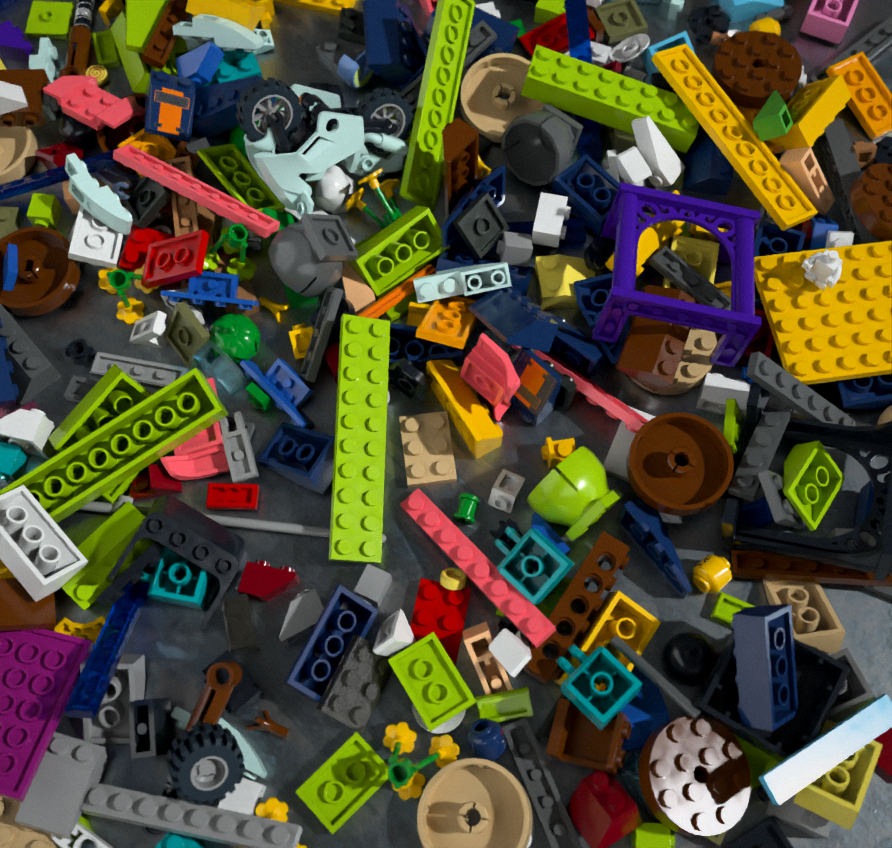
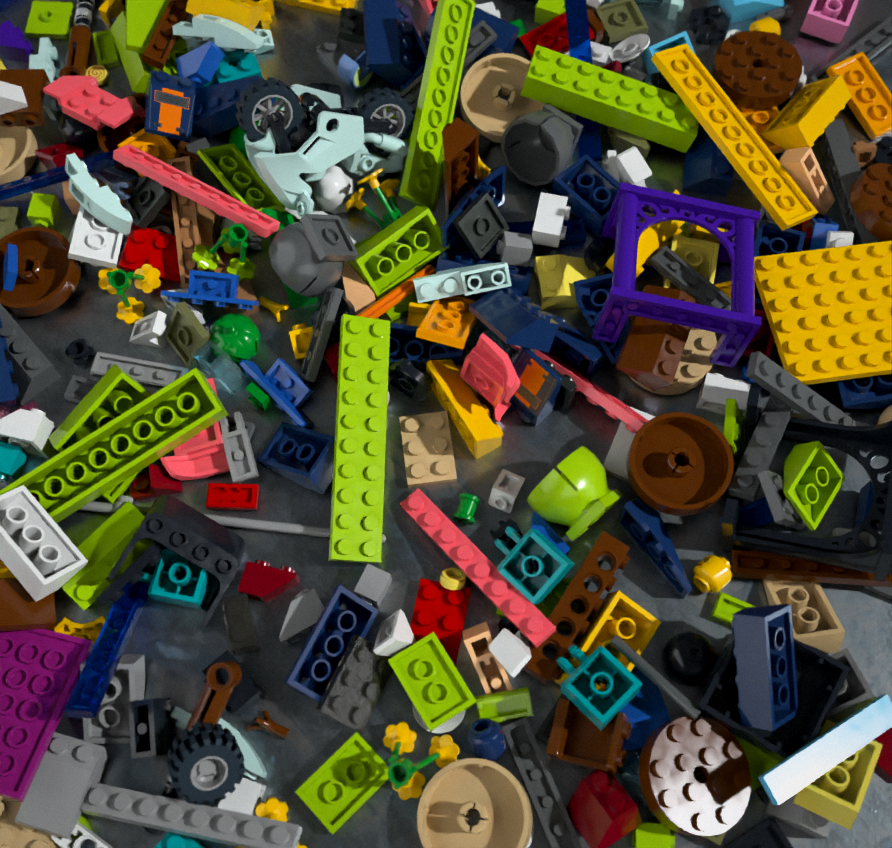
(175, 259): red plate -> none
(557, 450): yellow bracket -> none
(656, 153): white slope -> none
(718, 38): nougat hand -> none
(773, 118): bright green slope -> none
(823, 268): white piece -> none

